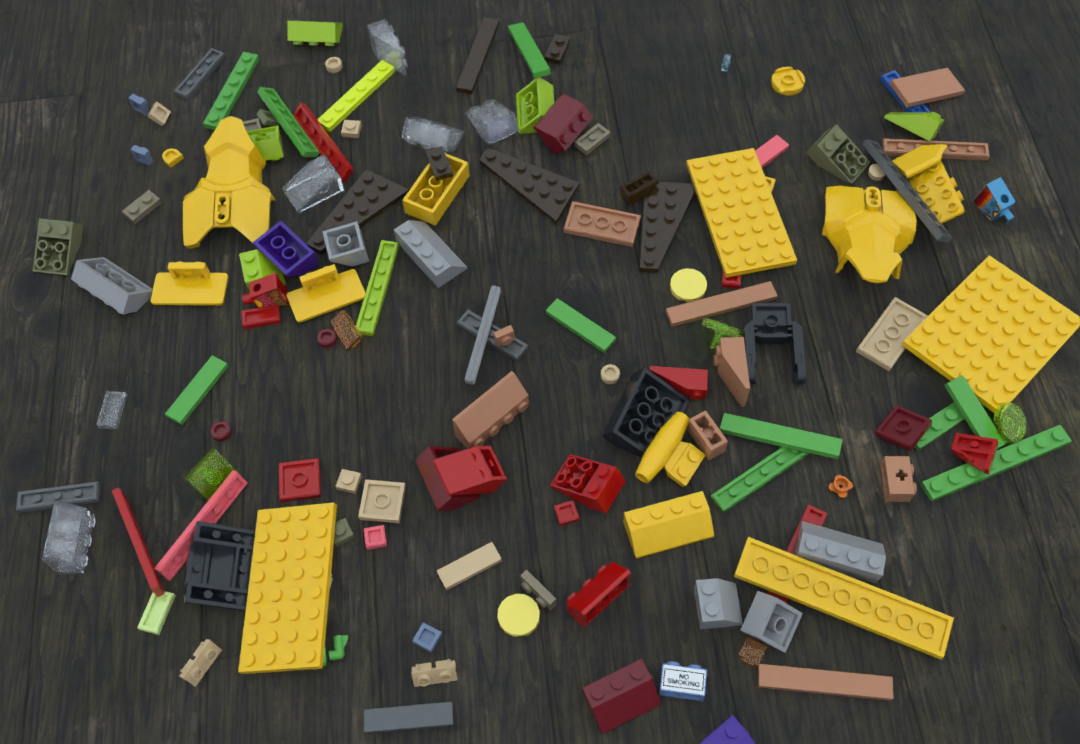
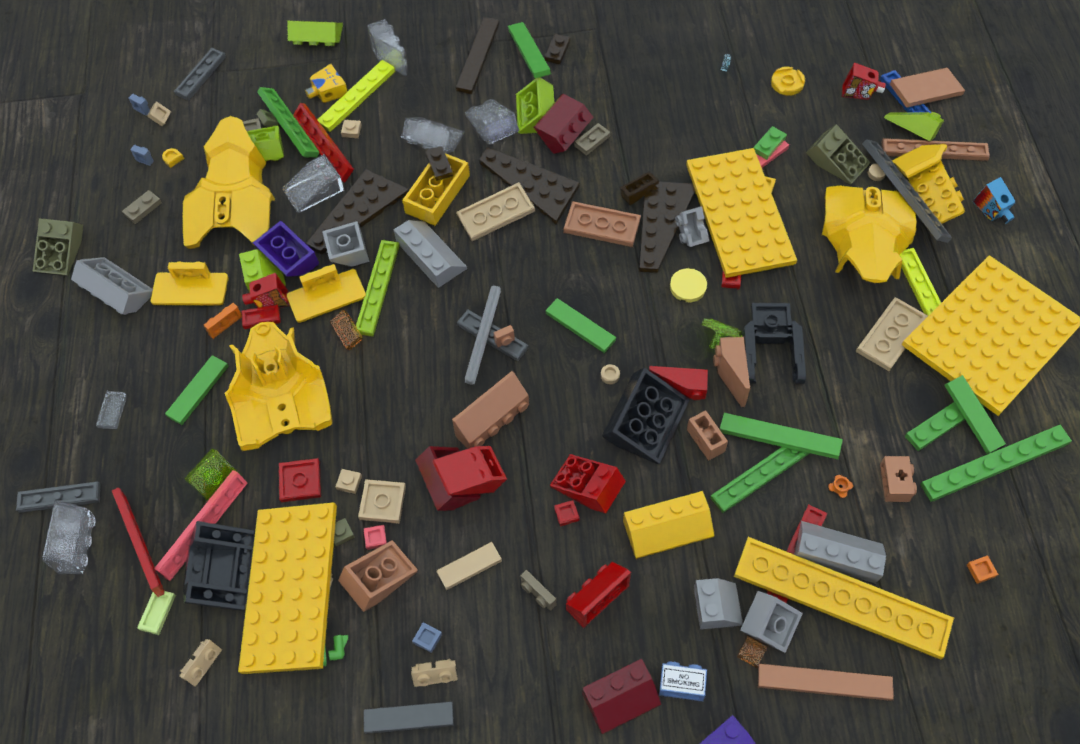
(221, 431): dark red tile -> none
(222, 320): none -> orange plate
(231, 90): bright green plate -> none
(273, 379): none -> yellow piece
(326, 85): none -> yellow torso
(326, 338): dark red tile -> none
(333, 65): tan tile -> none
(376, 575): none -> nougat slope
(495, 211): none -> tan tile
(518, 615): light yellow tile -> none
(668, 451): yellow plate -> none
(692, 227): none -> light grey cylinder
(721, 304): nougat tile -> none
(769, 142): none -> bright green plate
(861, 82): none -> red torso
(903, 428): dark red tile -> none
(919, 281): none -> neon yellow tile
(975, 450): red wing -> none
(982, 569): none -> orange plate
(1010, 422): clear neon green tile -> none

